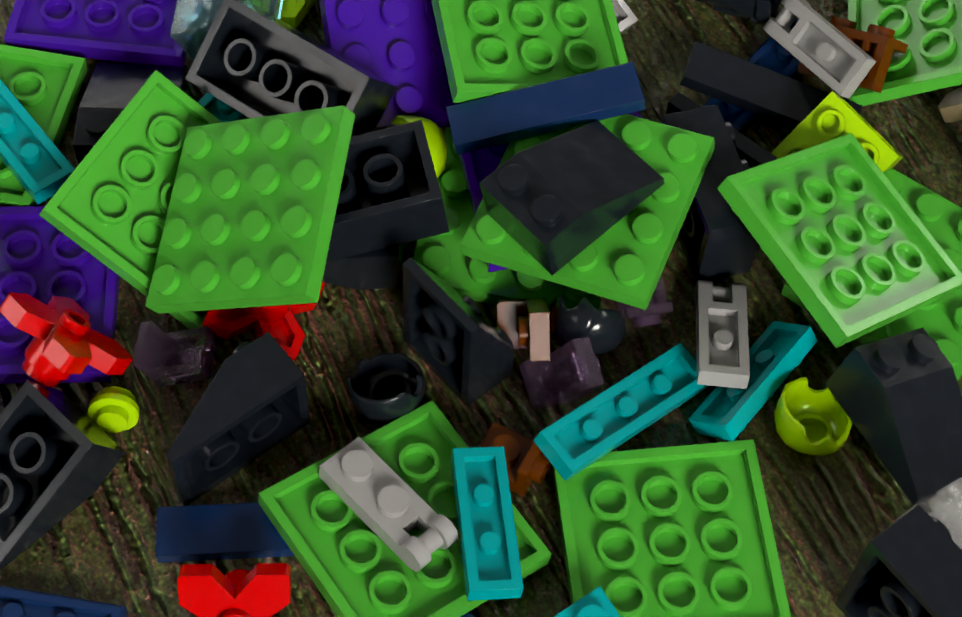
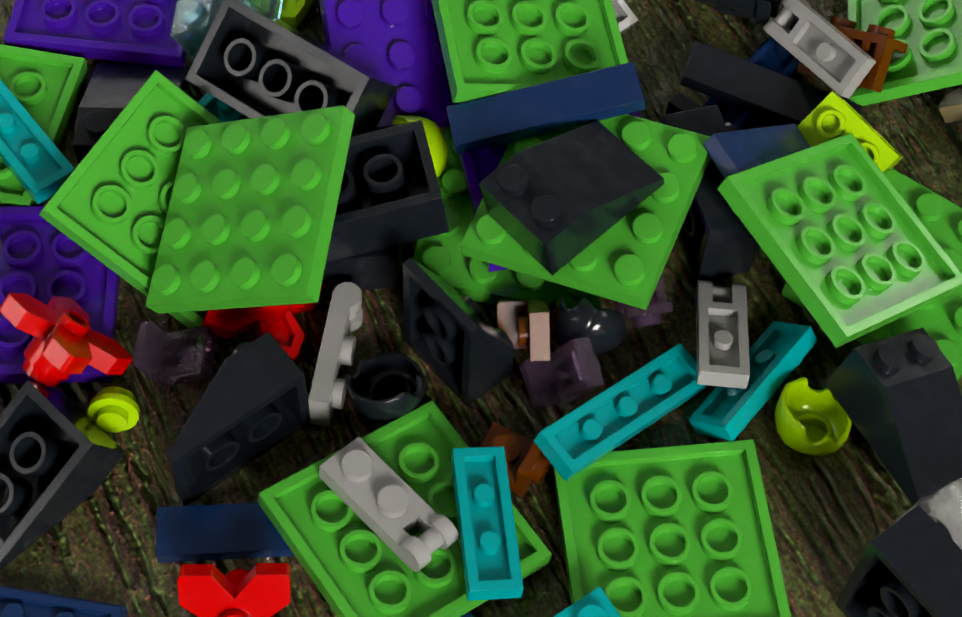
(336, 350): none -> light grey plate
(753, 147): none -> dark blue tile

